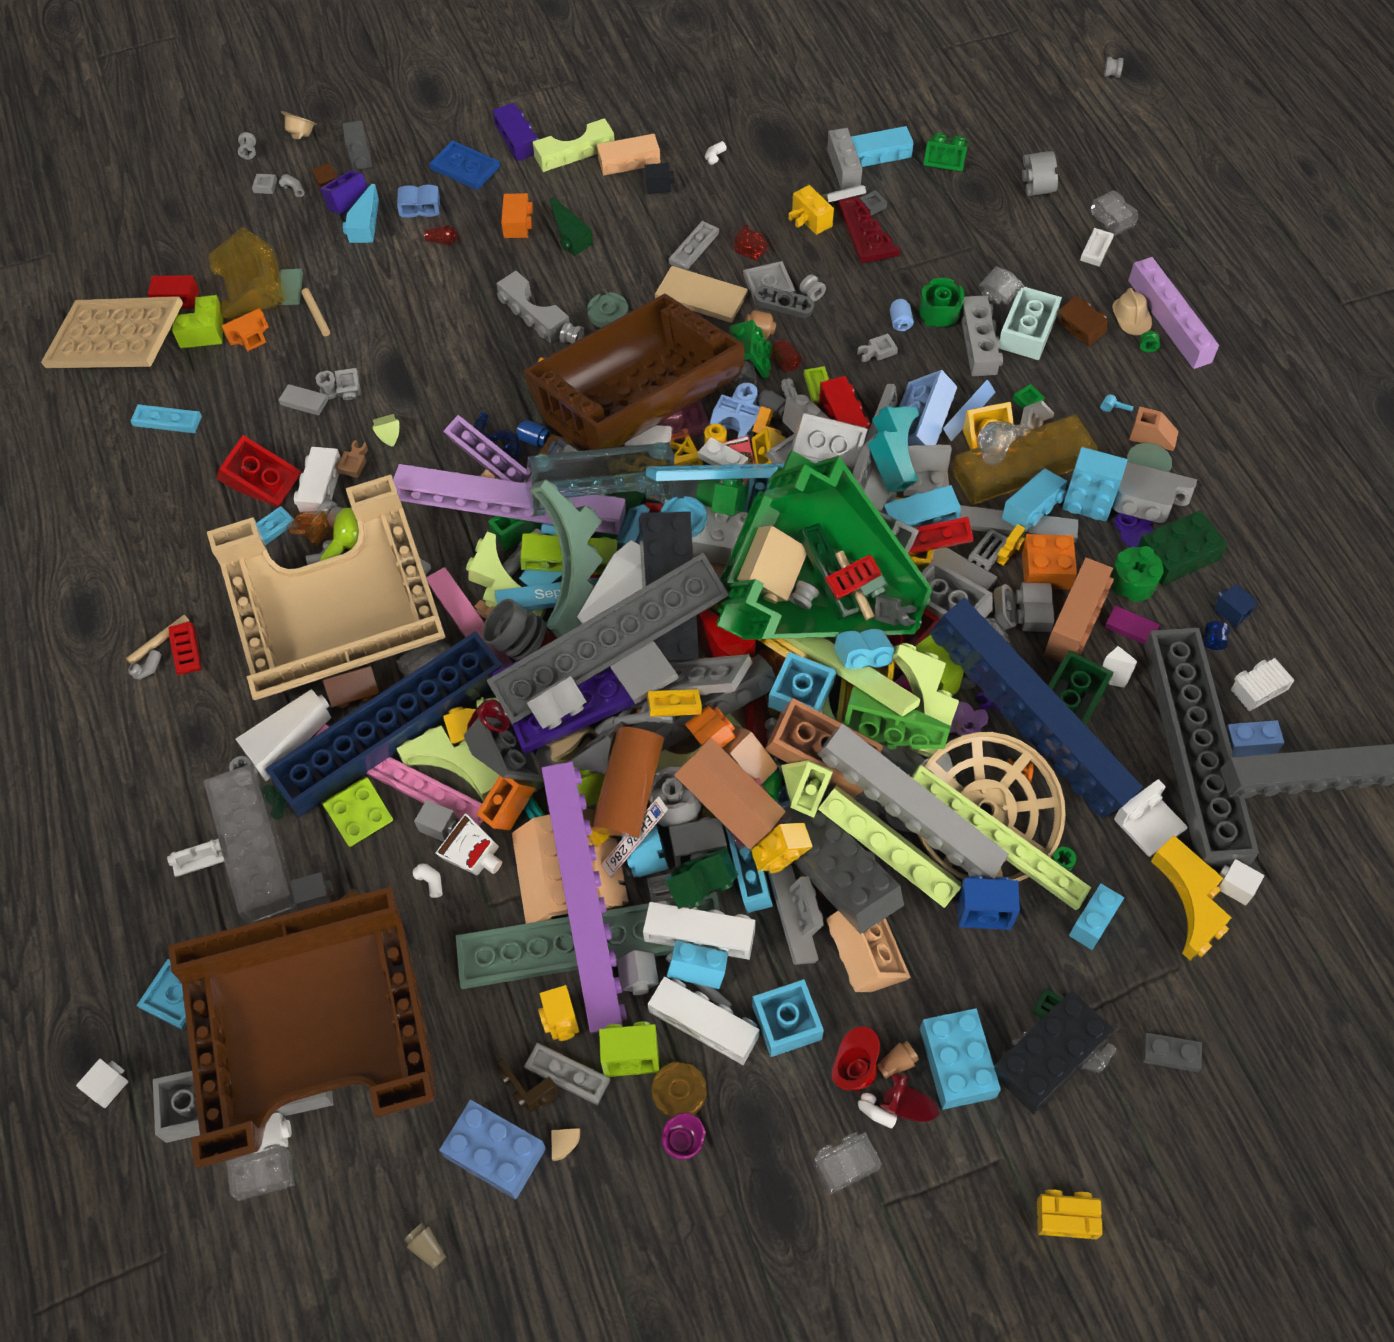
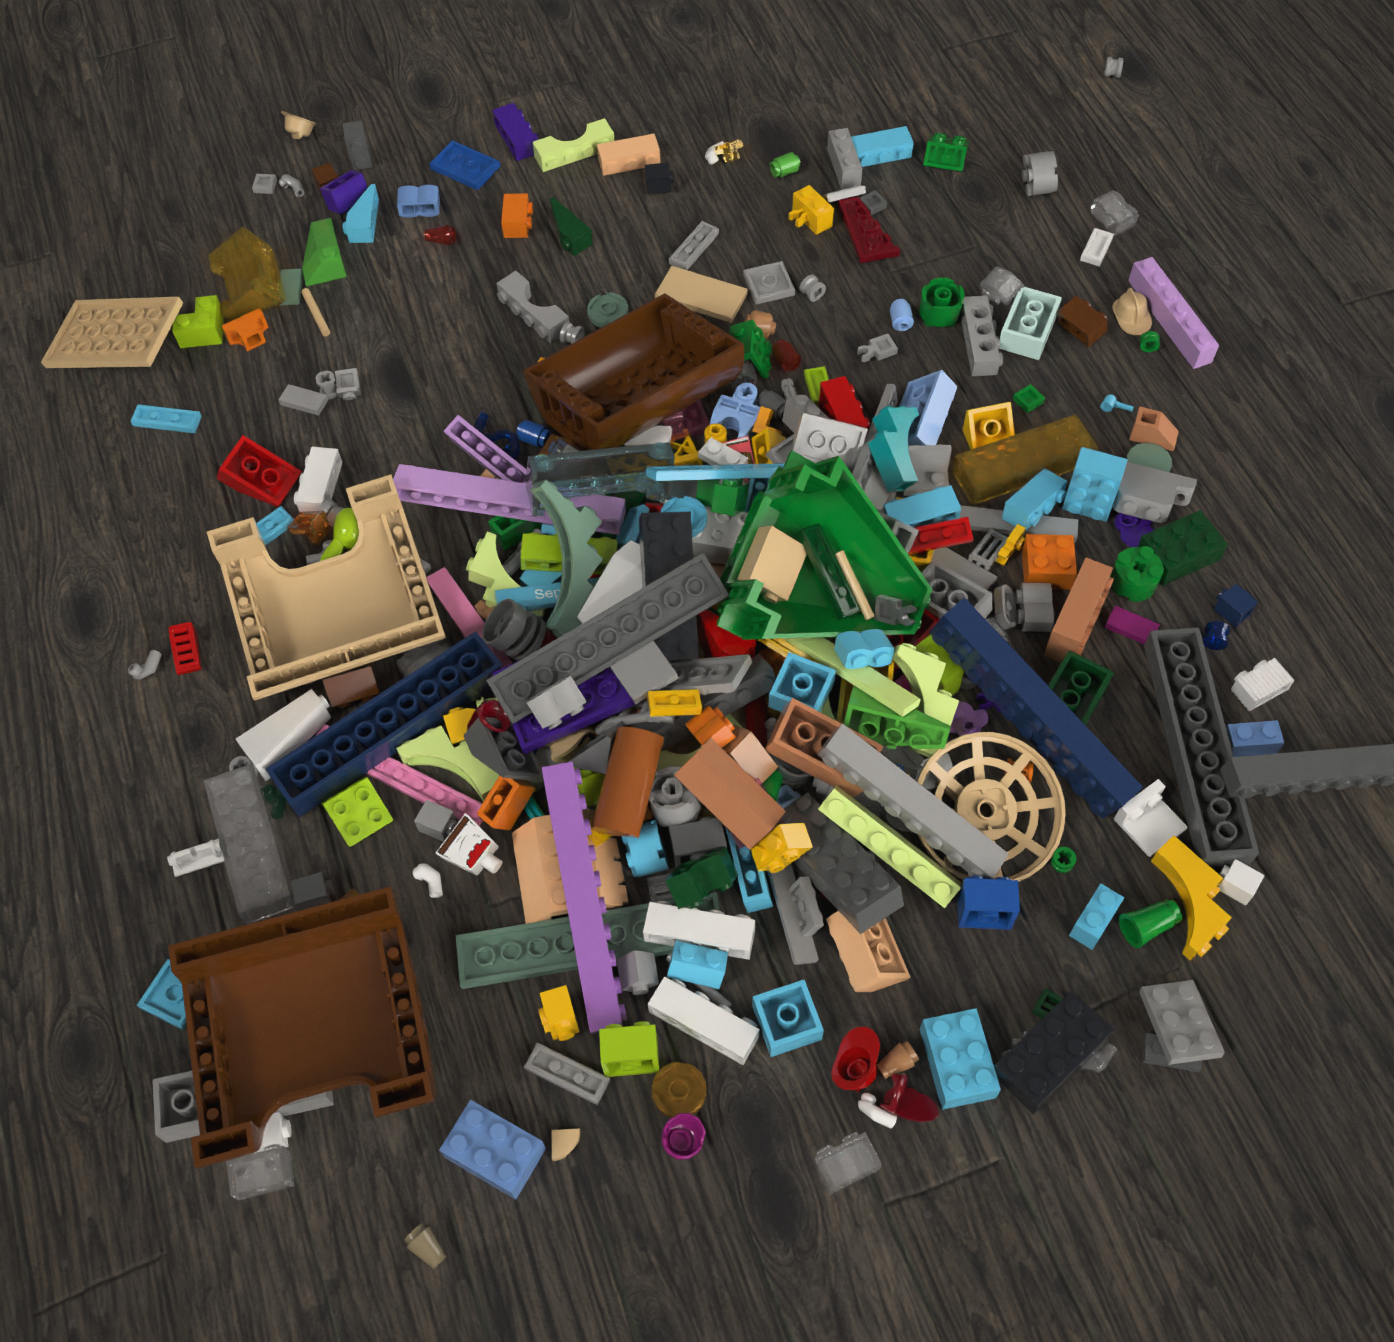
(103, 1082): white brick -> none
(154, 642): tan bar -> none
(175, 286): red brick -> none
(247, 145): light grey bush -> none
(322, 254): none -> bright green wedge
(354, 461): medium nougat plate -> none
(387, 429): yellowish green tile -> none
(540, 1095): dark brown bracket -> none
(628, 844): white sticker -> none
(730, 150): none -> clear yellow tile
(750, 243): clear red brick -> none
(768, 304): dark grey beam -> none
(785, 165): none -> bright green brick
(803, 595): light grey wheel -> none
(806, 785): yellowish green slope -> none
(865, 567): red slope -> none
(874, 587): sand green plate -> none
(978, 400): light blue sticker -> none
(996, 438): clear piece -> none
(1021, 853): yellowish green tile -> none
(1035, 415): light grey bracket -> none
(1069, 1215): yellow brick -> none
(1121, 664): white slope -> none
(1148, 922): none -> green plant
(1181, 1022): none -> light grey plate

